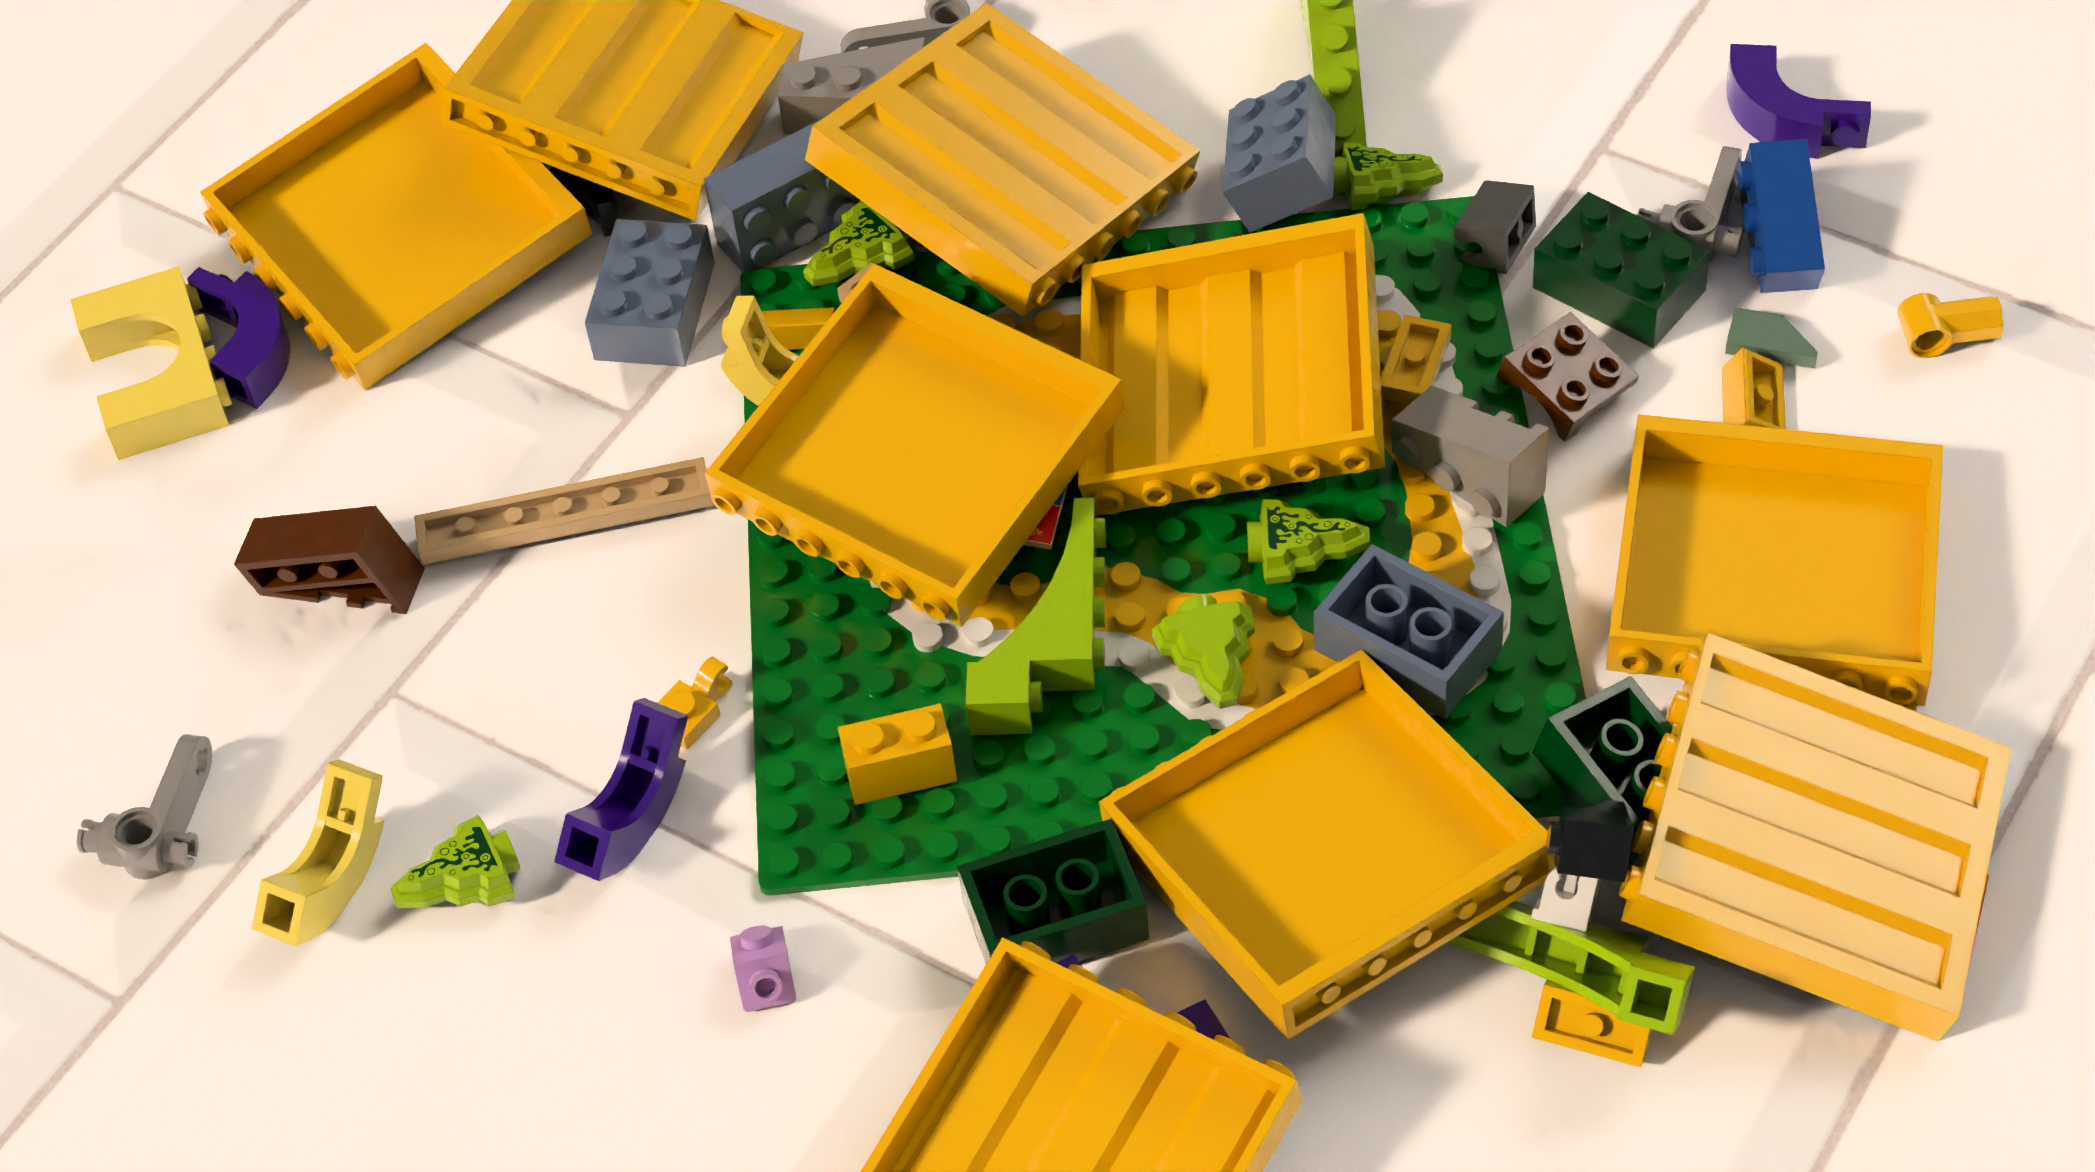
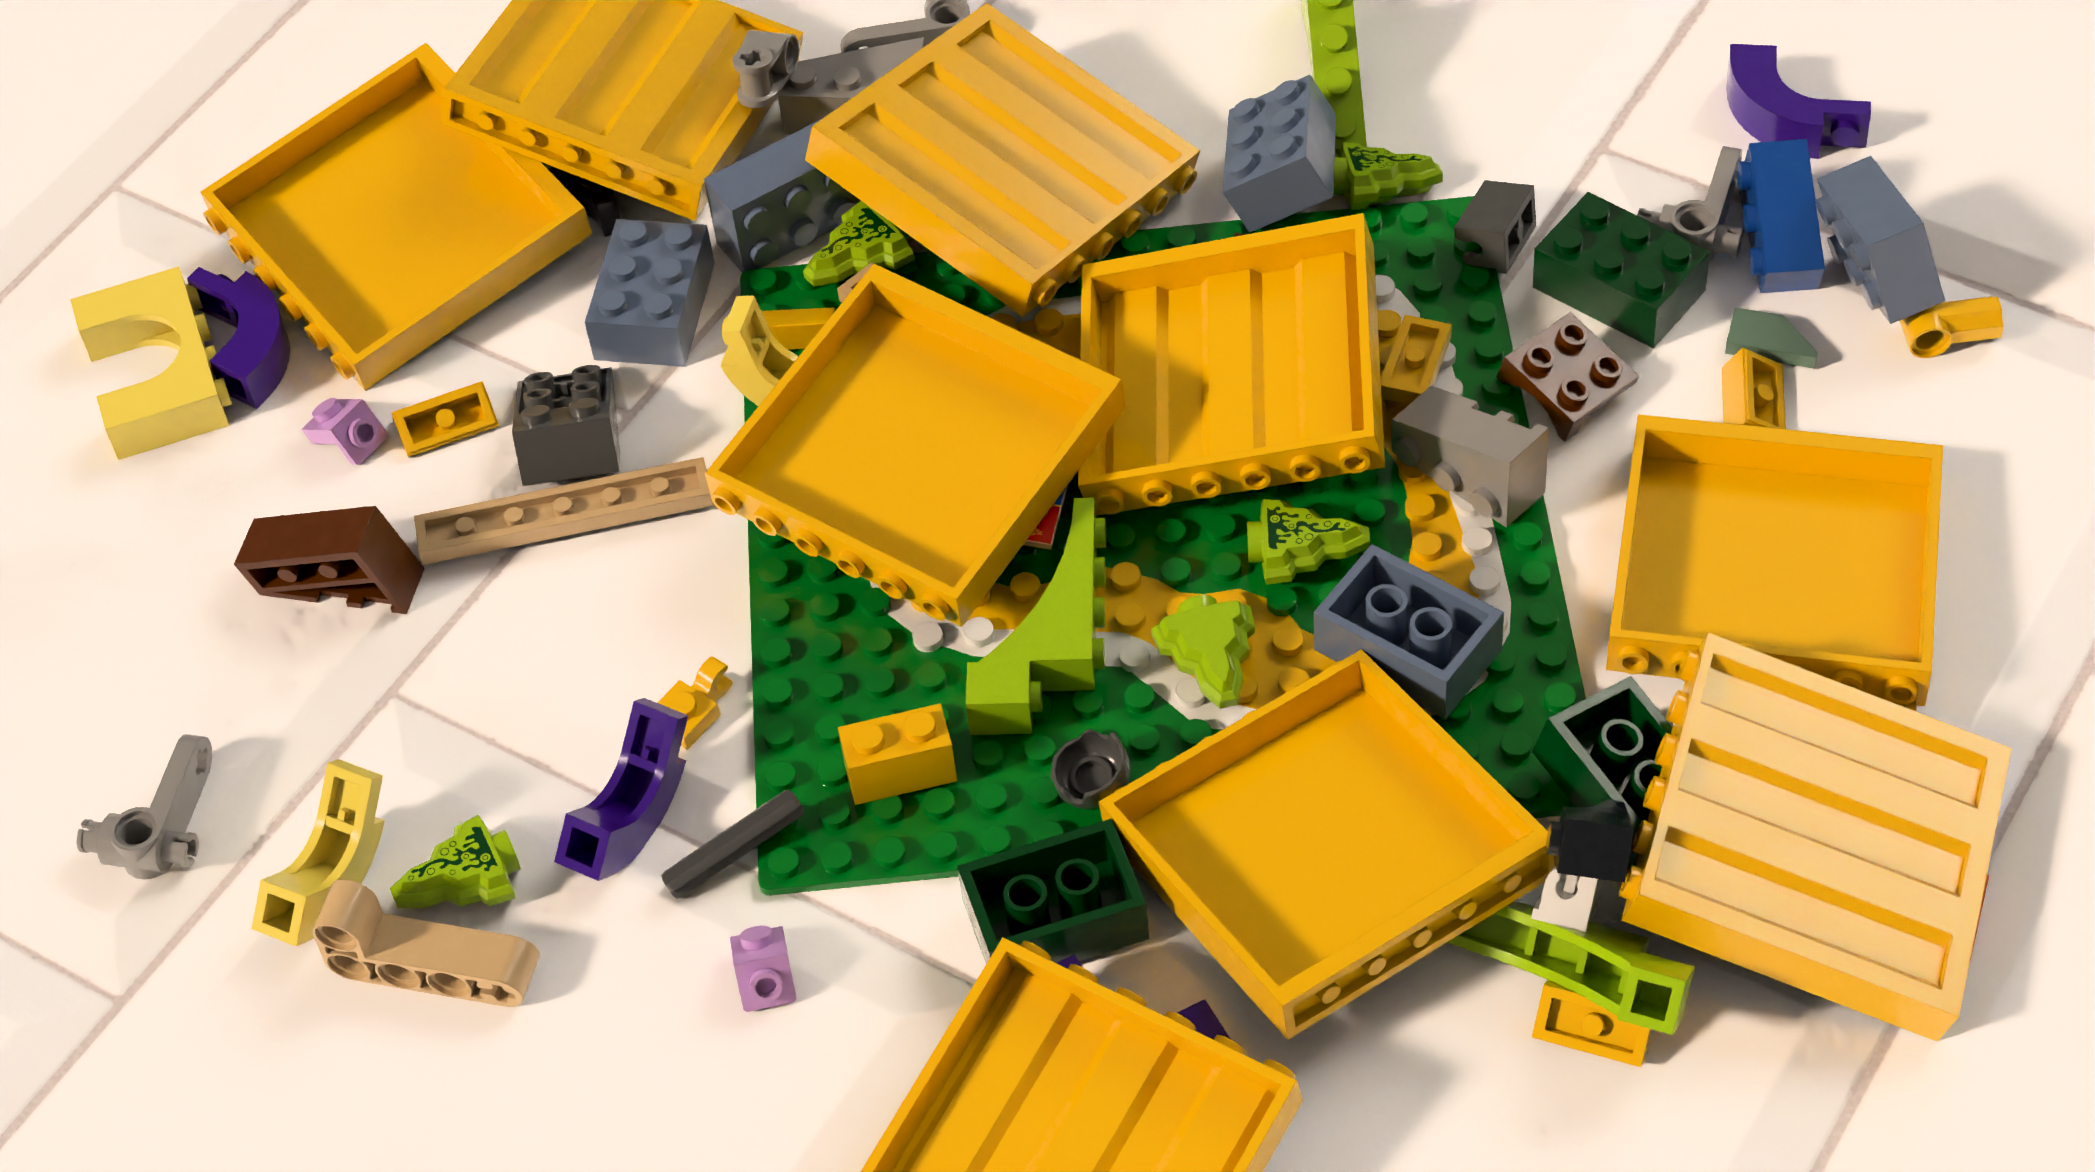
(348, 425): none -> lavender bracket
(420, 954): none -> tan beam
(445, 419): none -> yellow slope
(566, 425): none -> dark grey slope
(732, 844): none -> dark grey axle
(764, 66): none -> light grey piece
(1090, 769): none -> dark grey hair
(1879, 240): none -> sand blue brick

